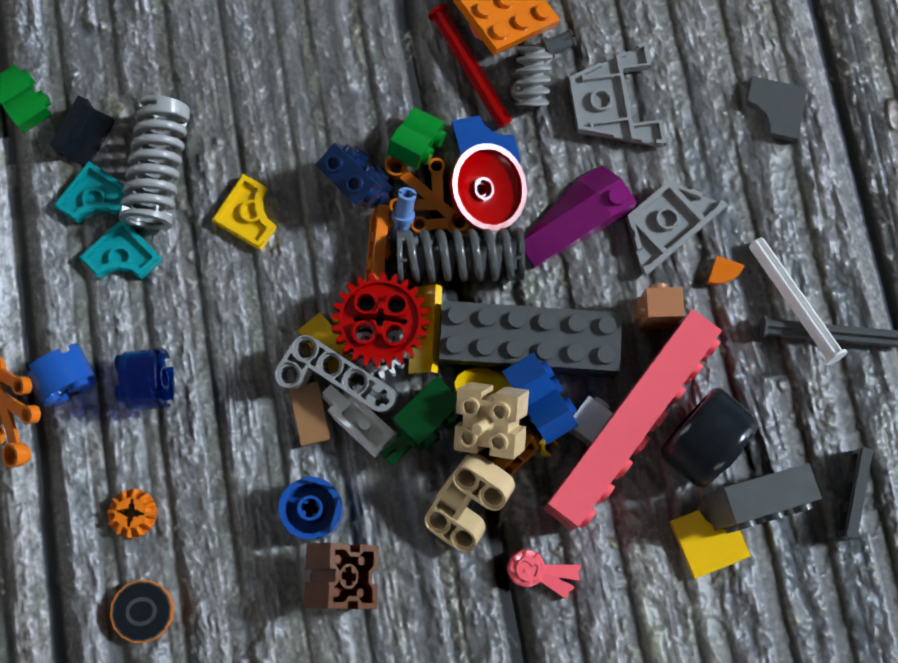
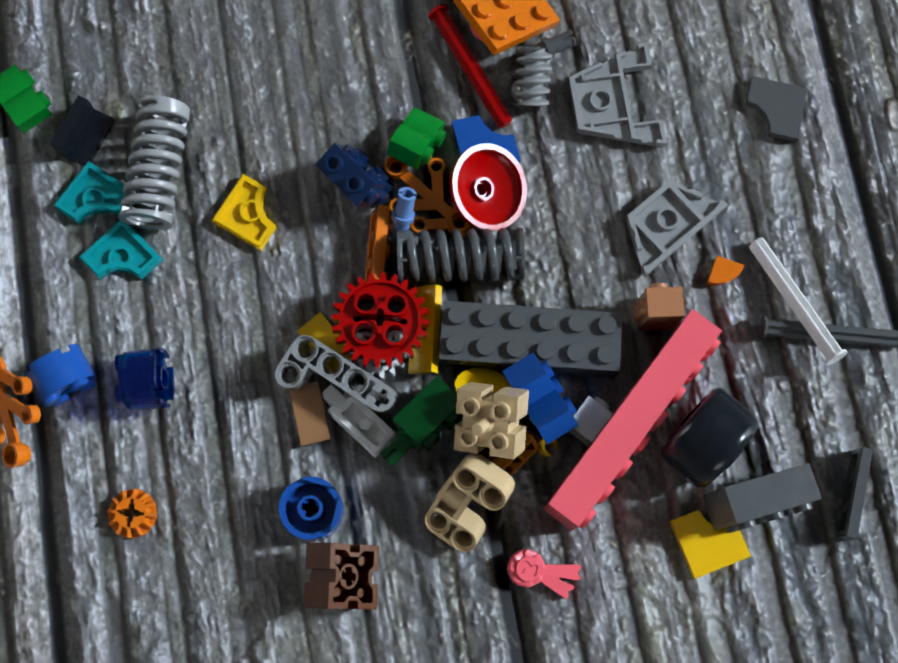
(142, 611): black tile -> none
(582, 211): magenta wedge -> none

